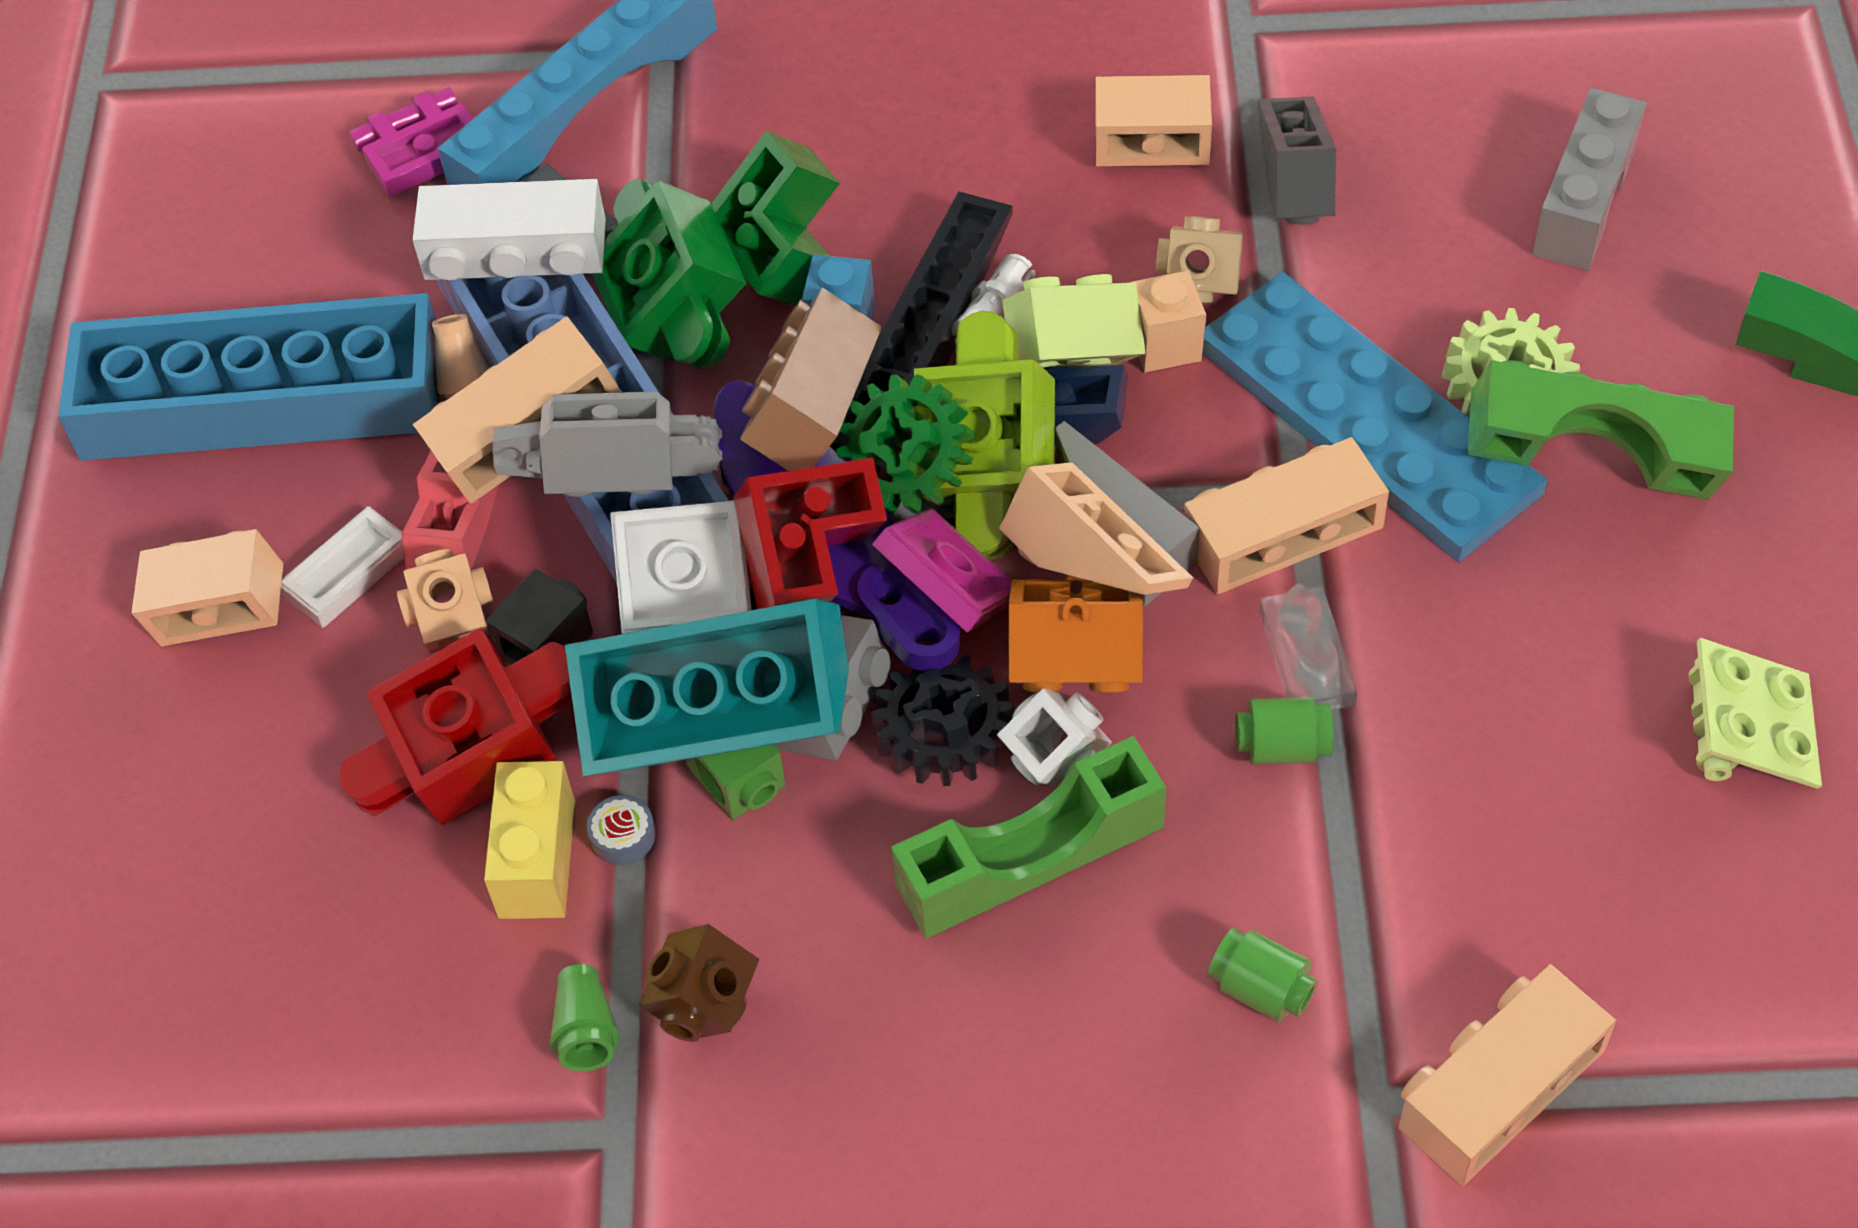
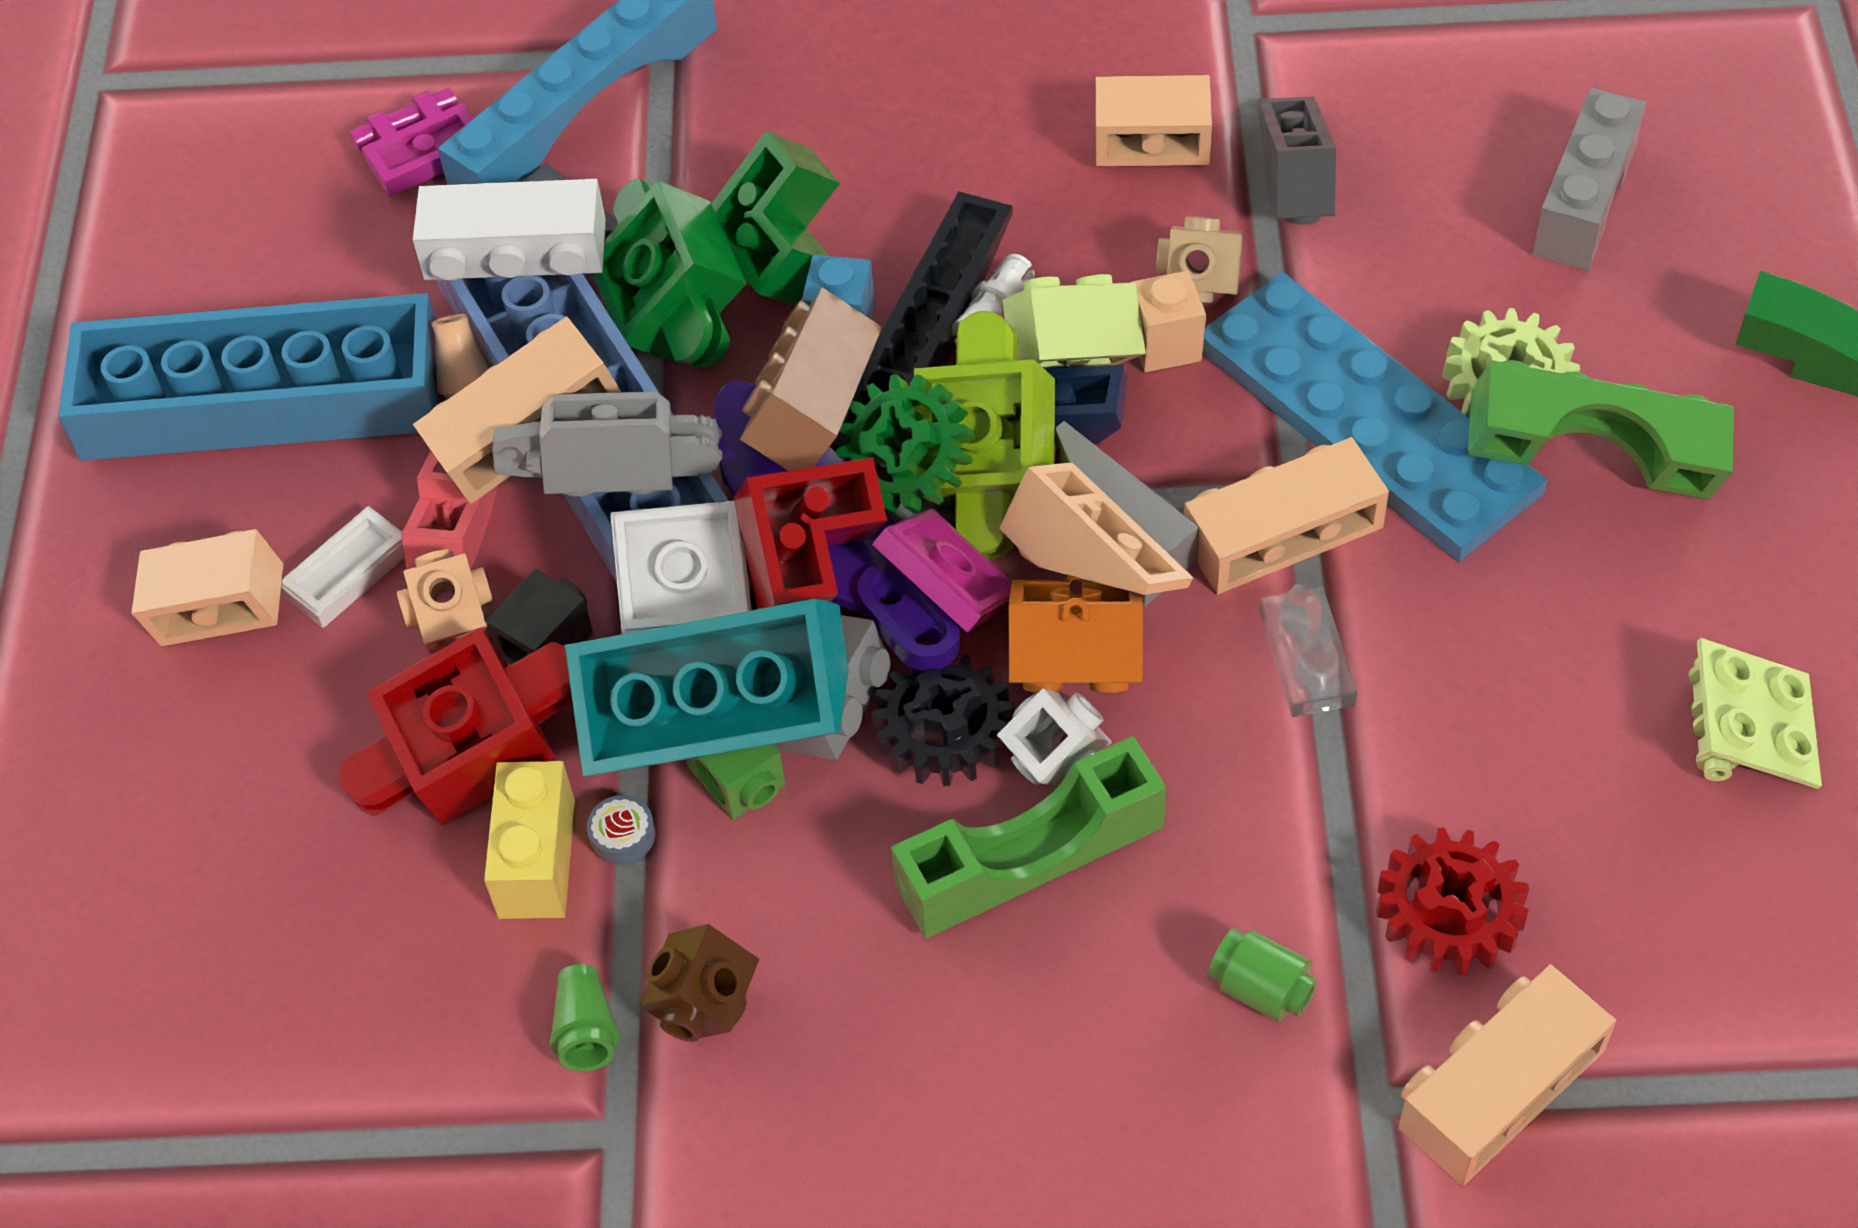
(1284, 730): bright green brick -> none
(1452, 901): none -> red gear

